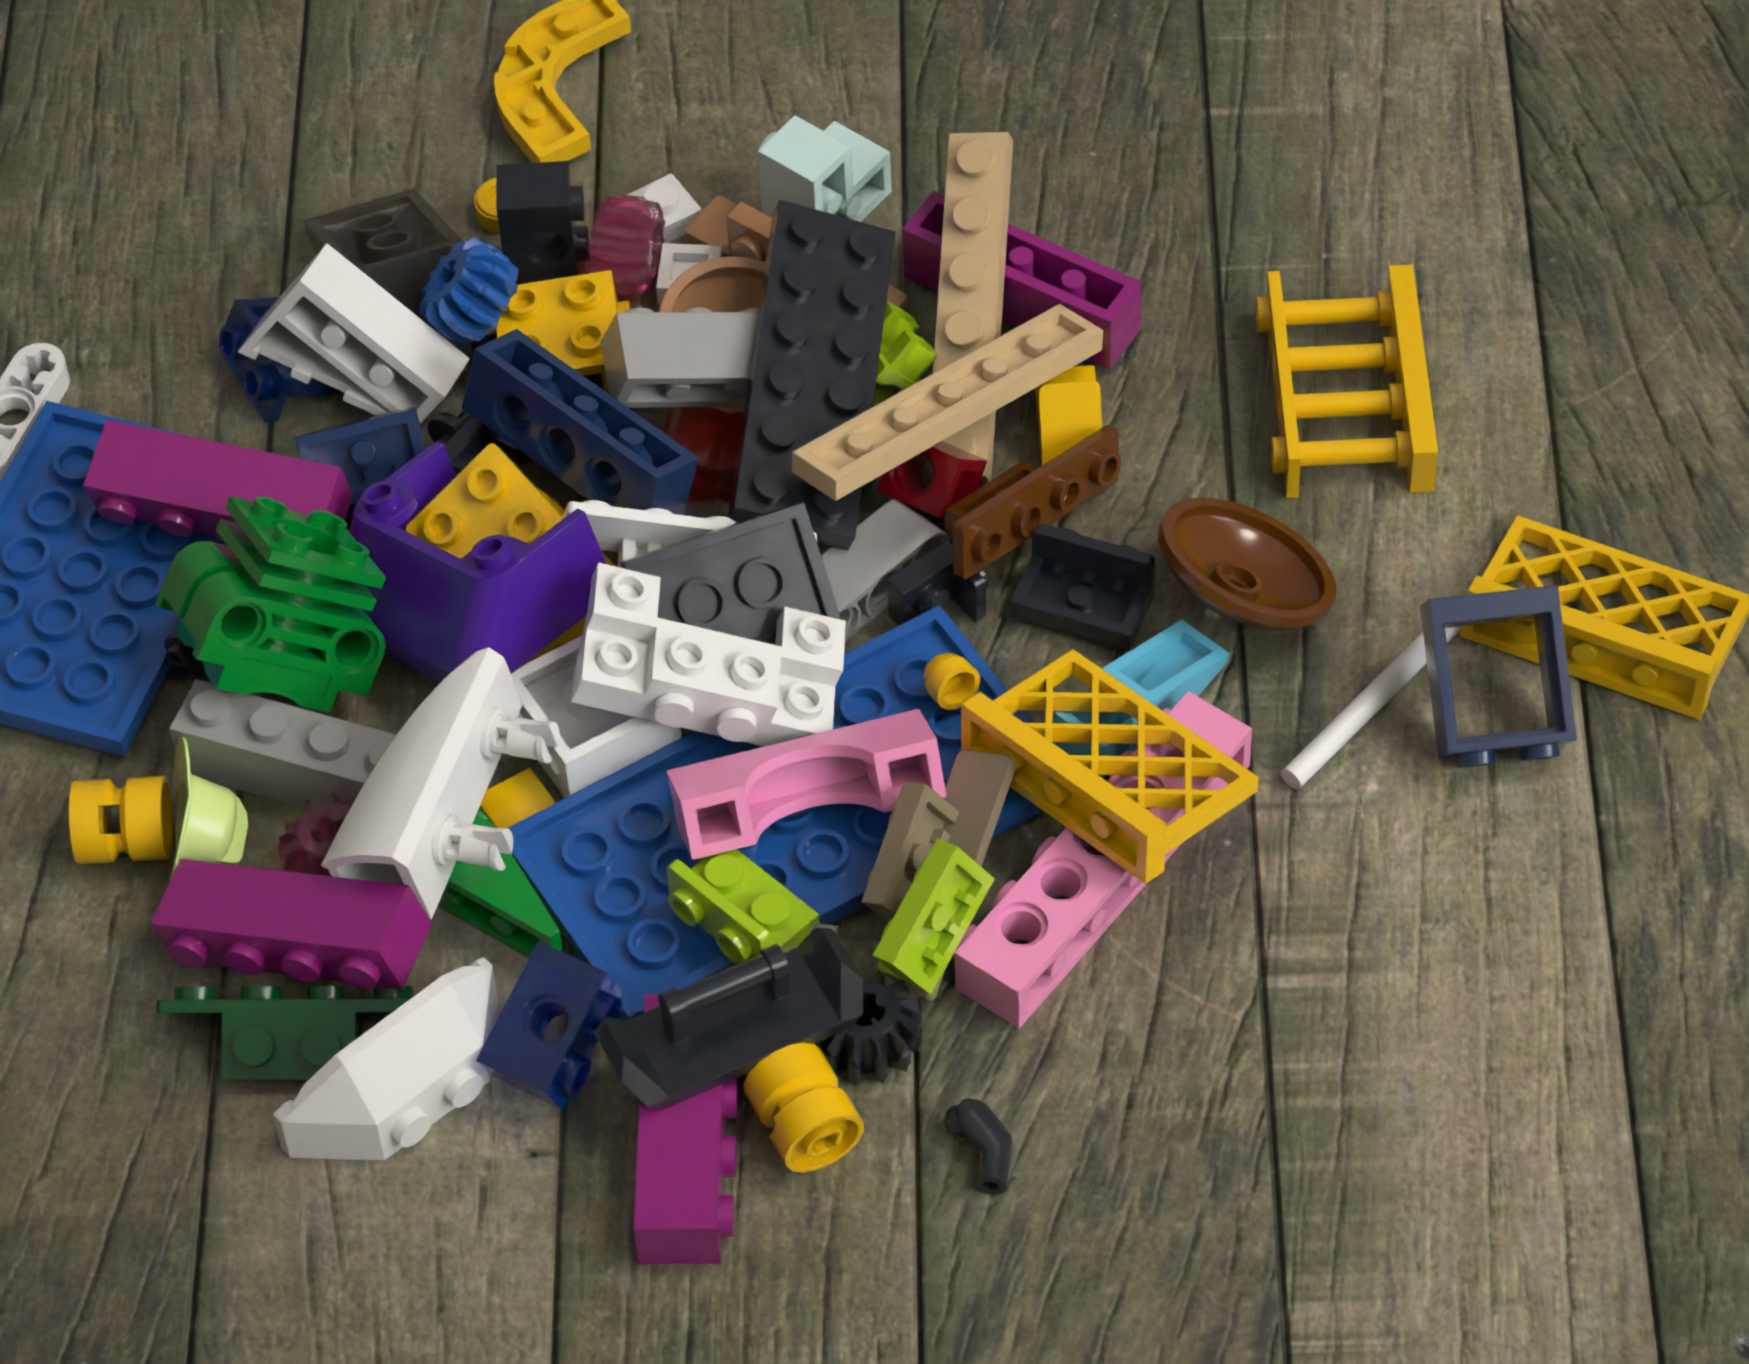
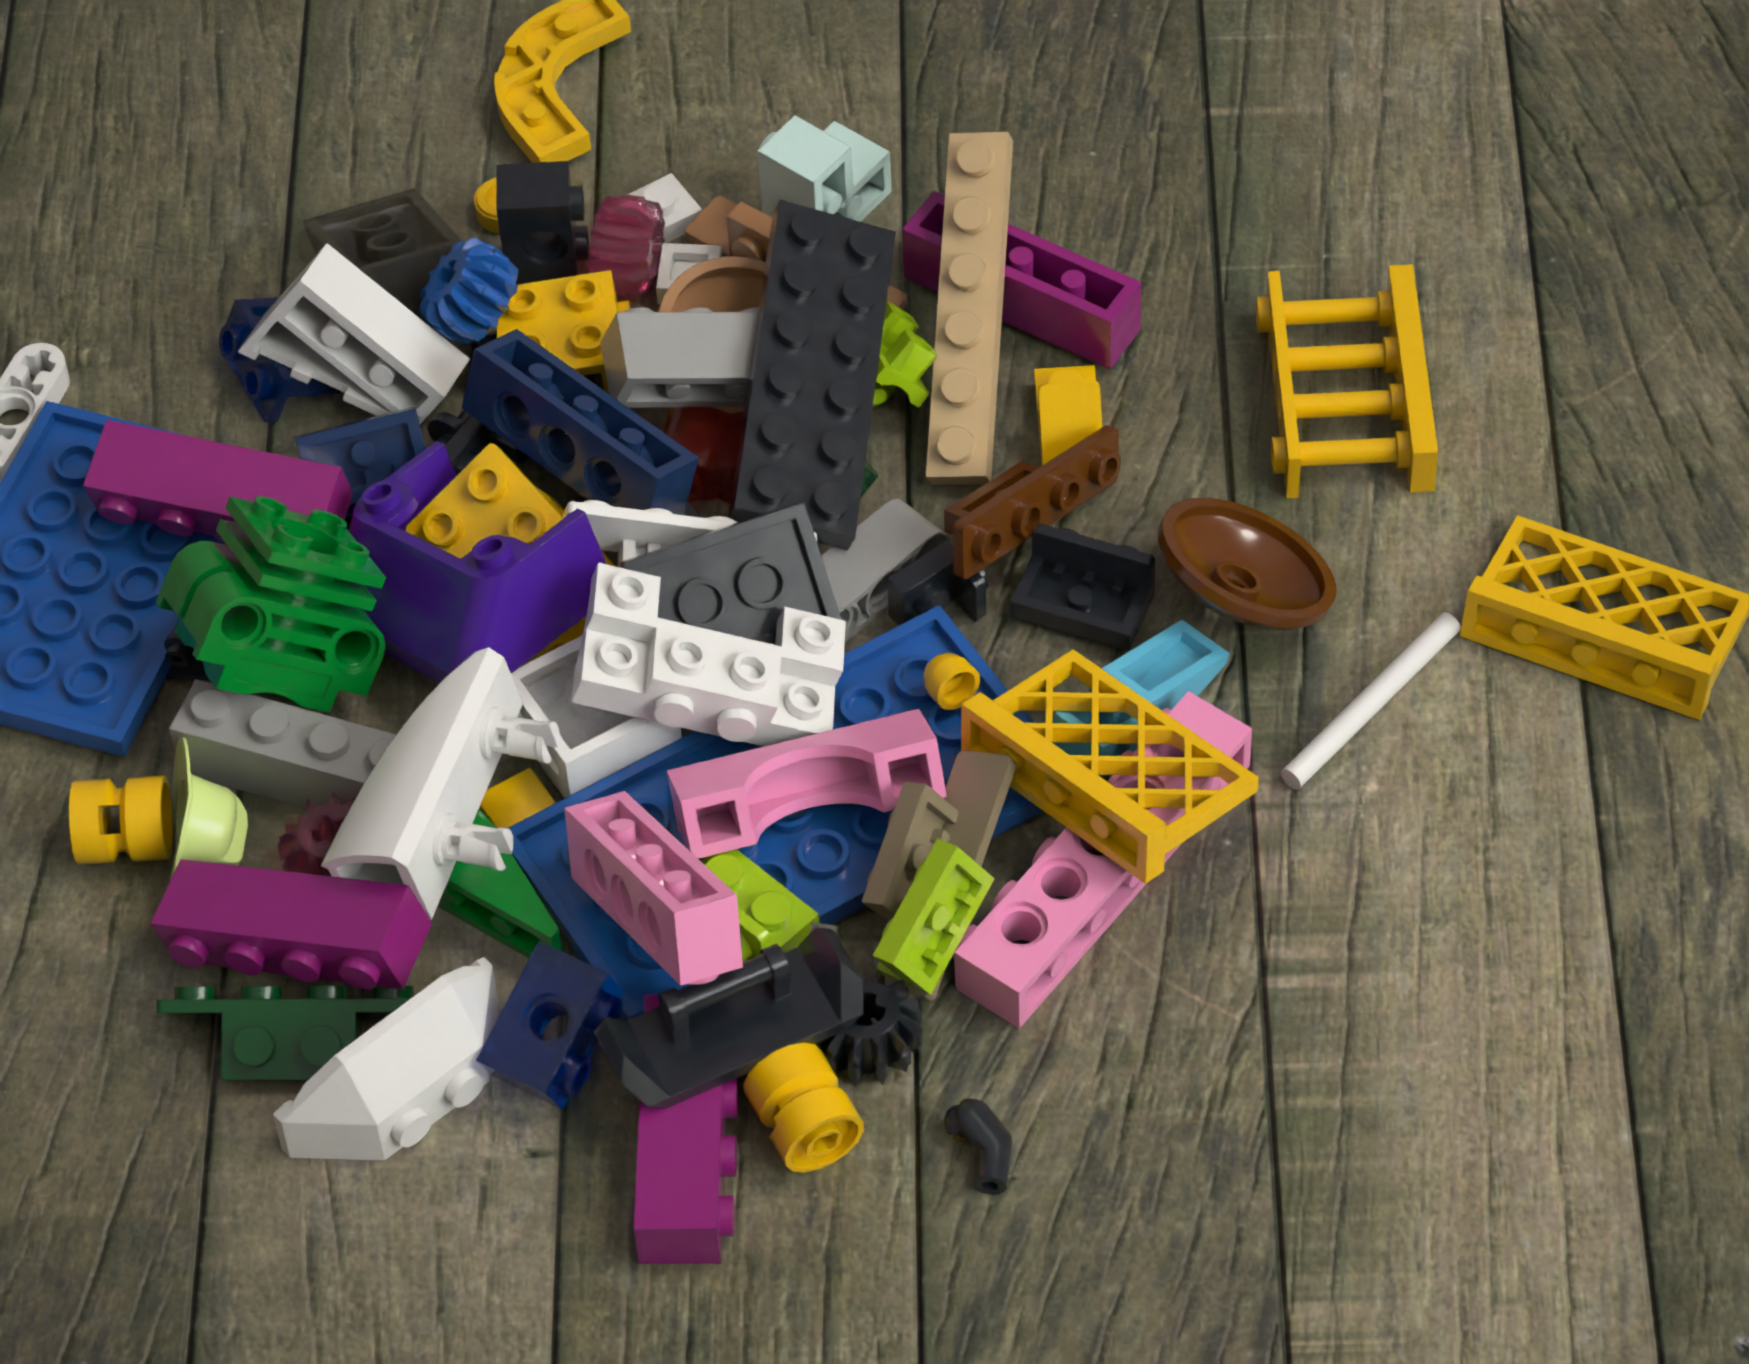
(654, 888): none -> bright pink brick
(946, 402): tan plate -> none
(954, 477): dark red brick -> none
(1495, 607): dark blue window -> none

